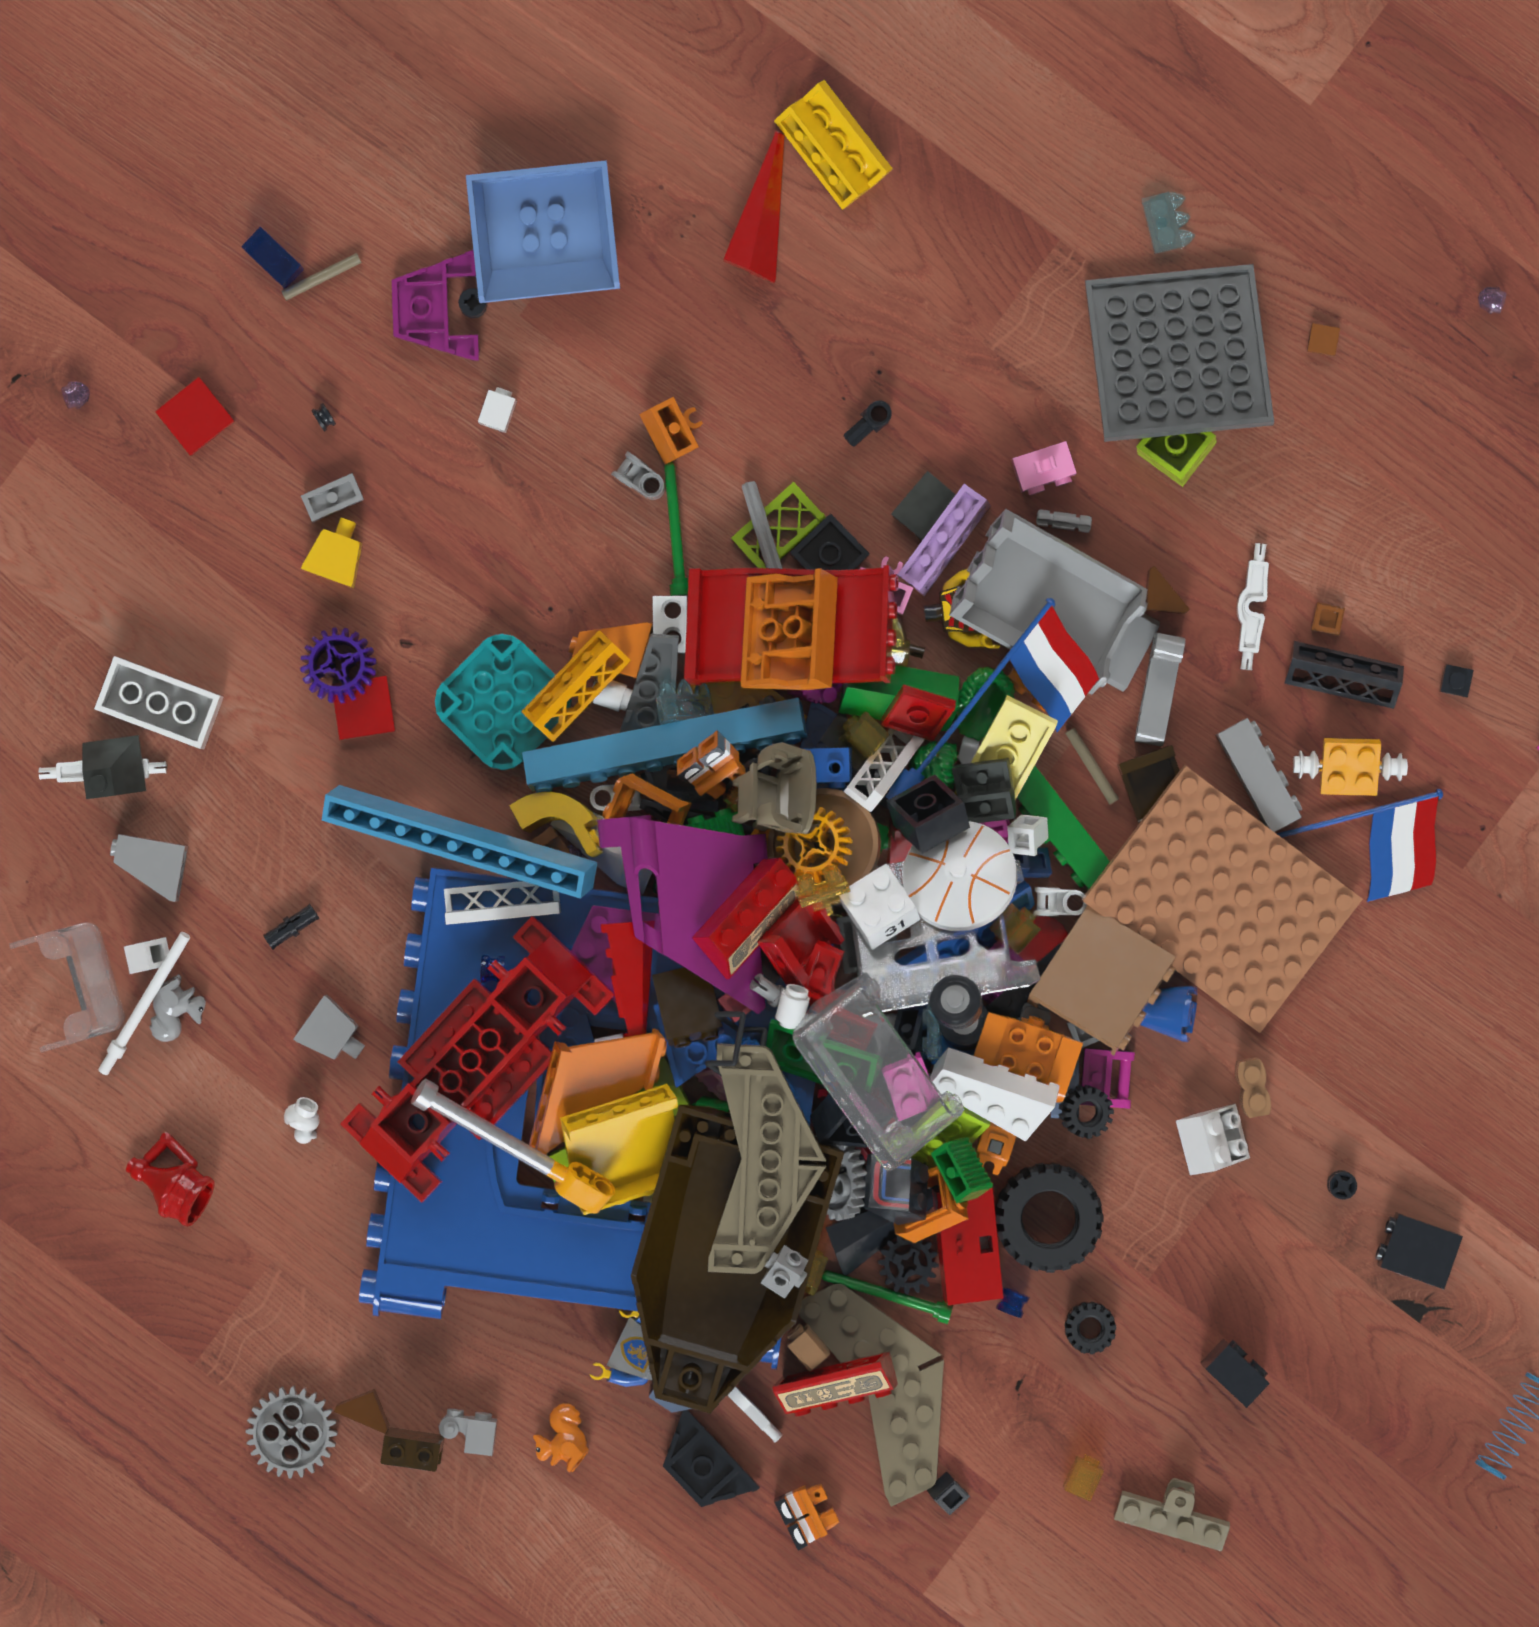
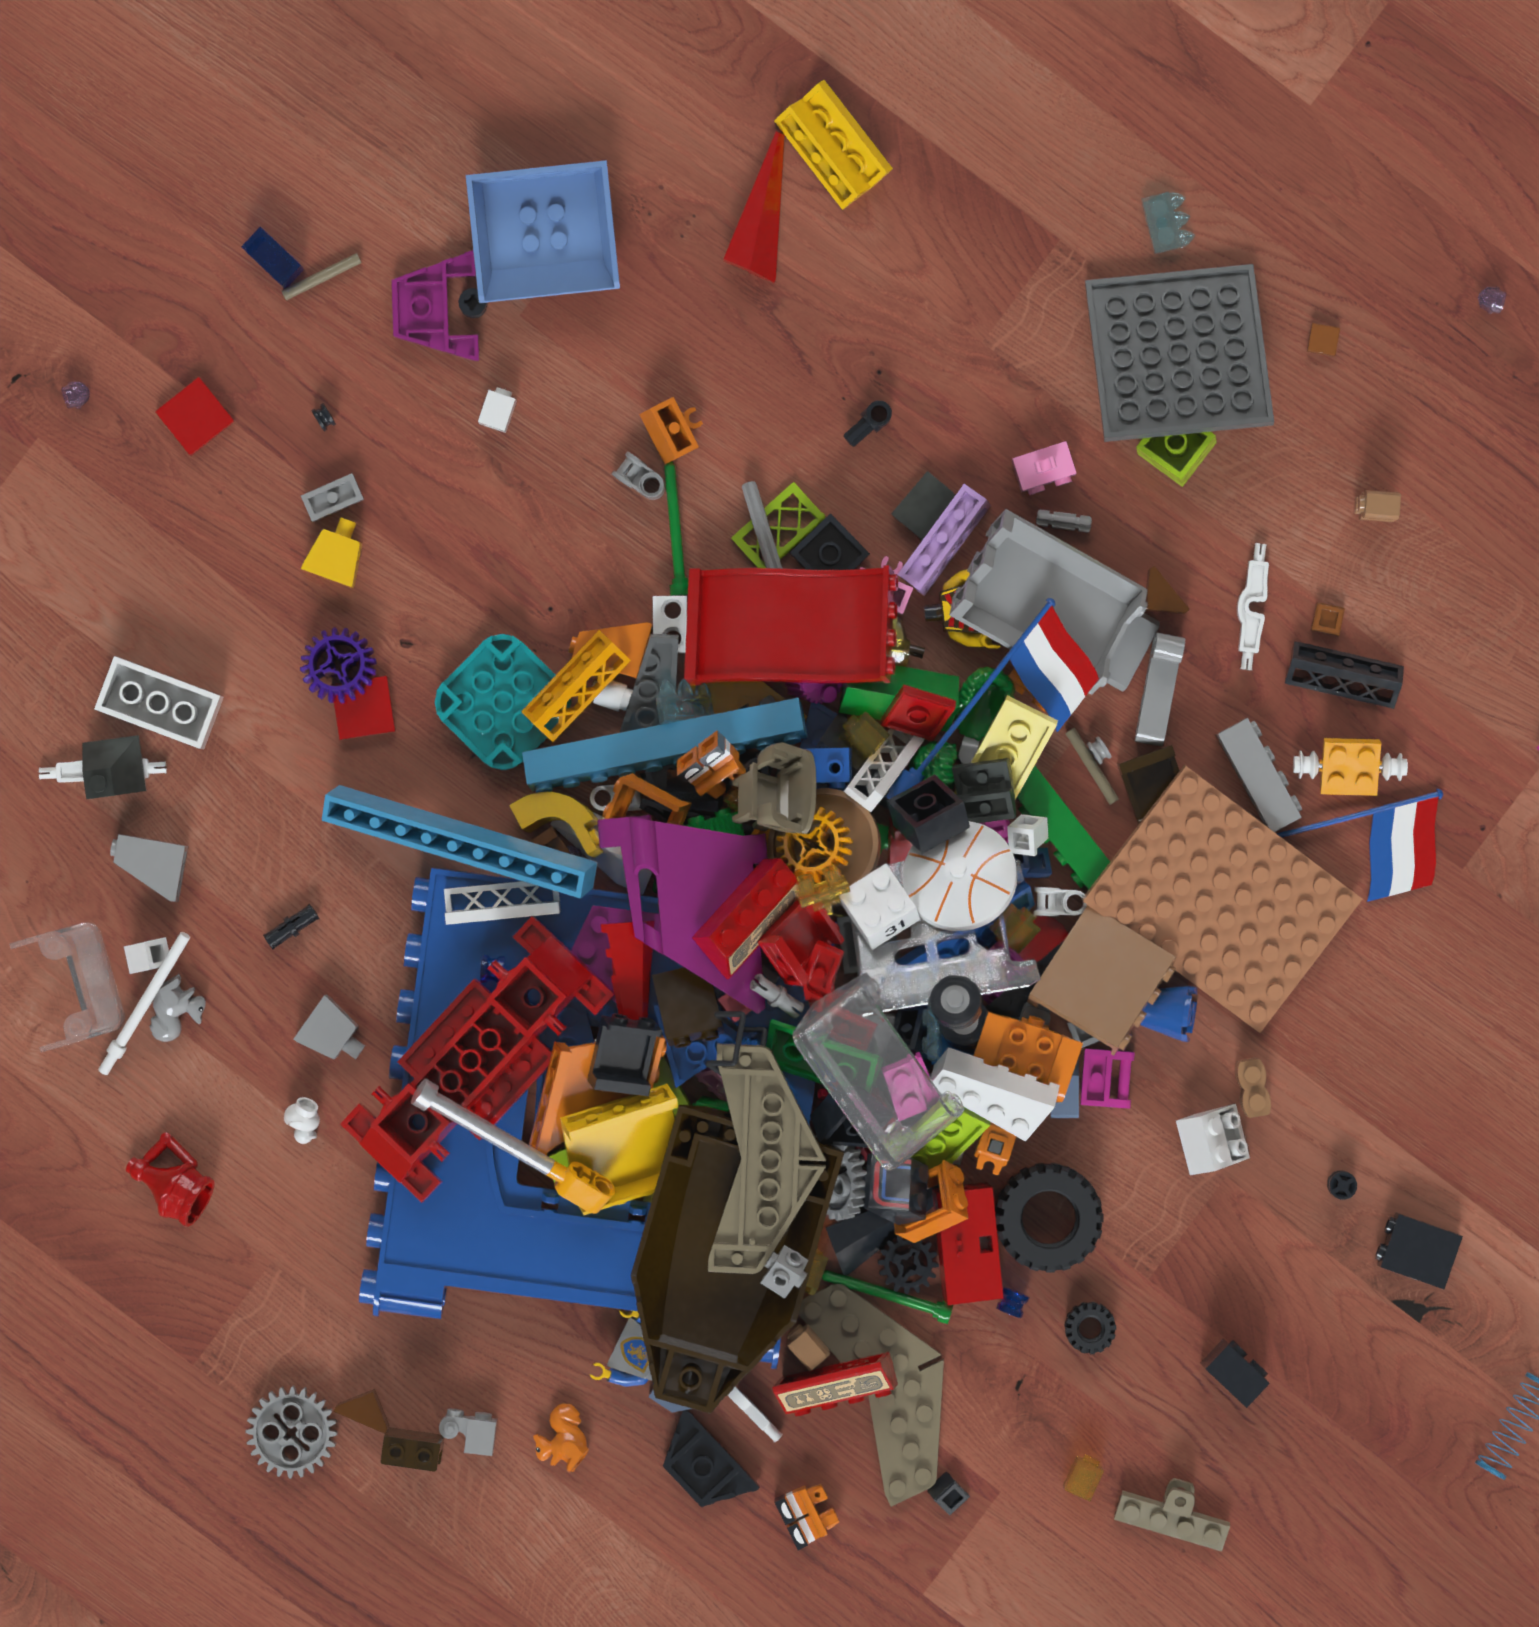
(623, 1054): none -> black panel
(789, 631): orange piece -> none
(792, 1006): white brick -> none
(961, 1170): green brick -> none
(1099, 750): none -> light grey bush
(1102, 1111): black tyre -> none
(1378, 506): none -> medium nougat brick
(1456, 680): black plate -> none

